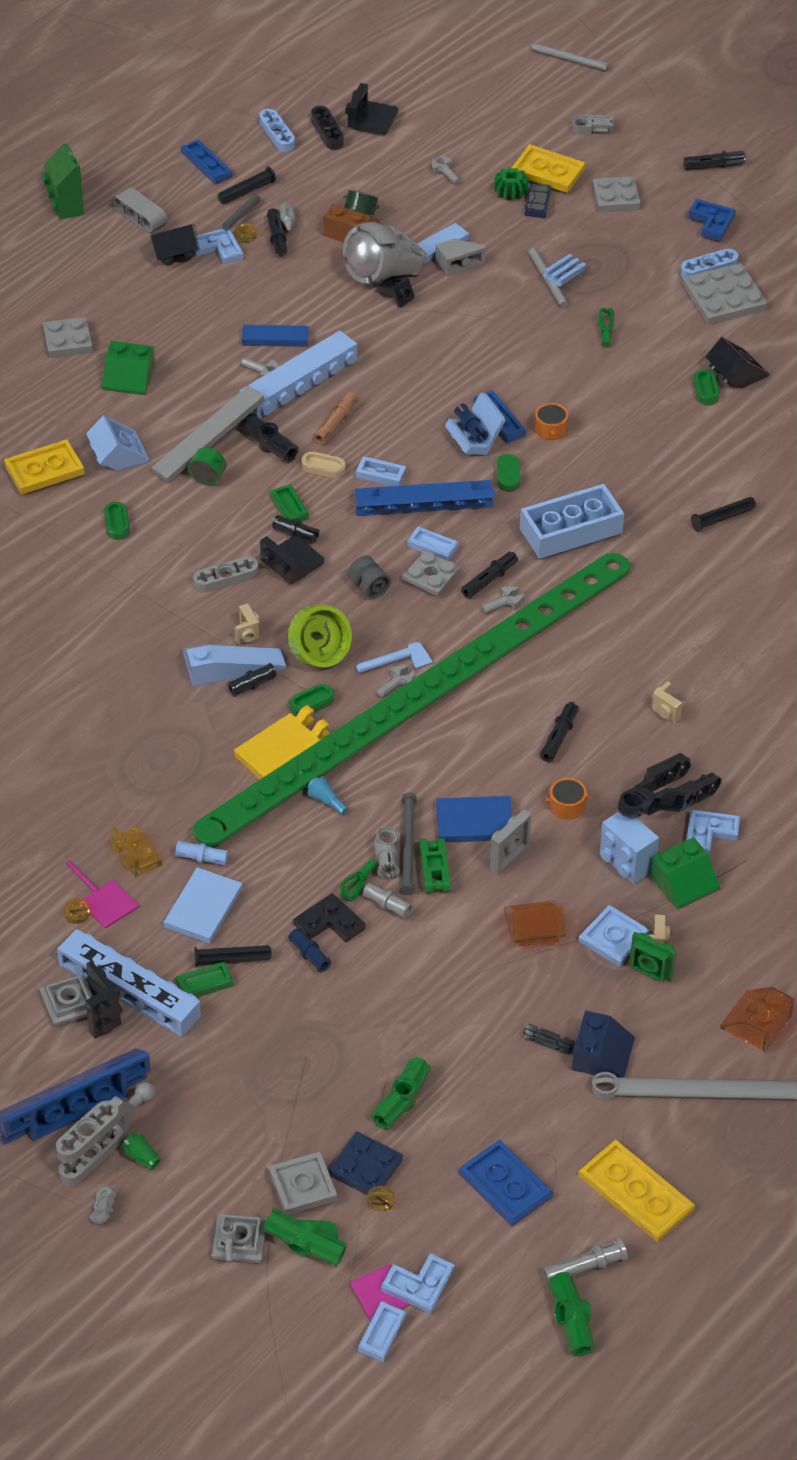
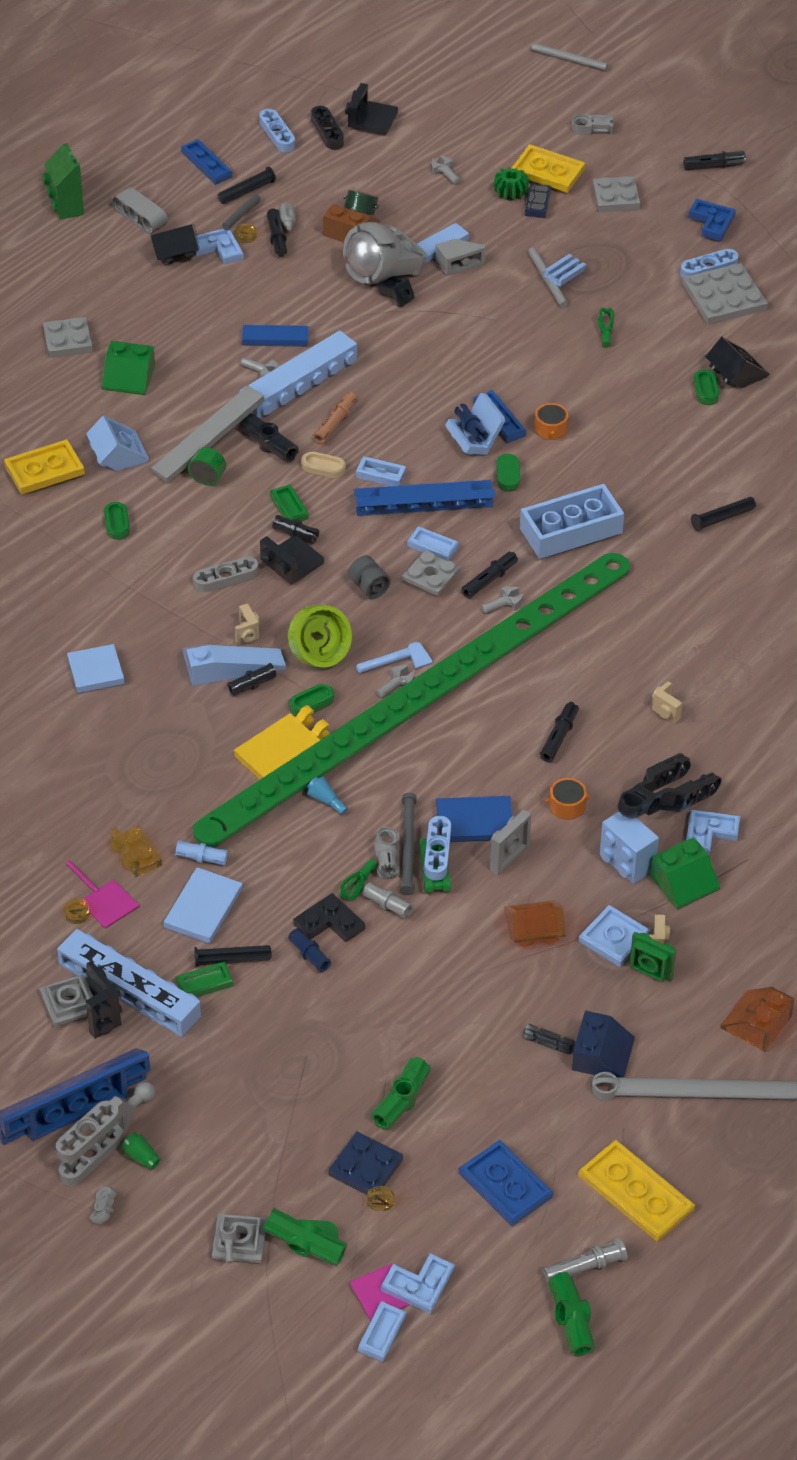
(95, 668): none -> light blue tile
(302, 1183): light grey plate -> none
(441, 856): none -> light blue beam

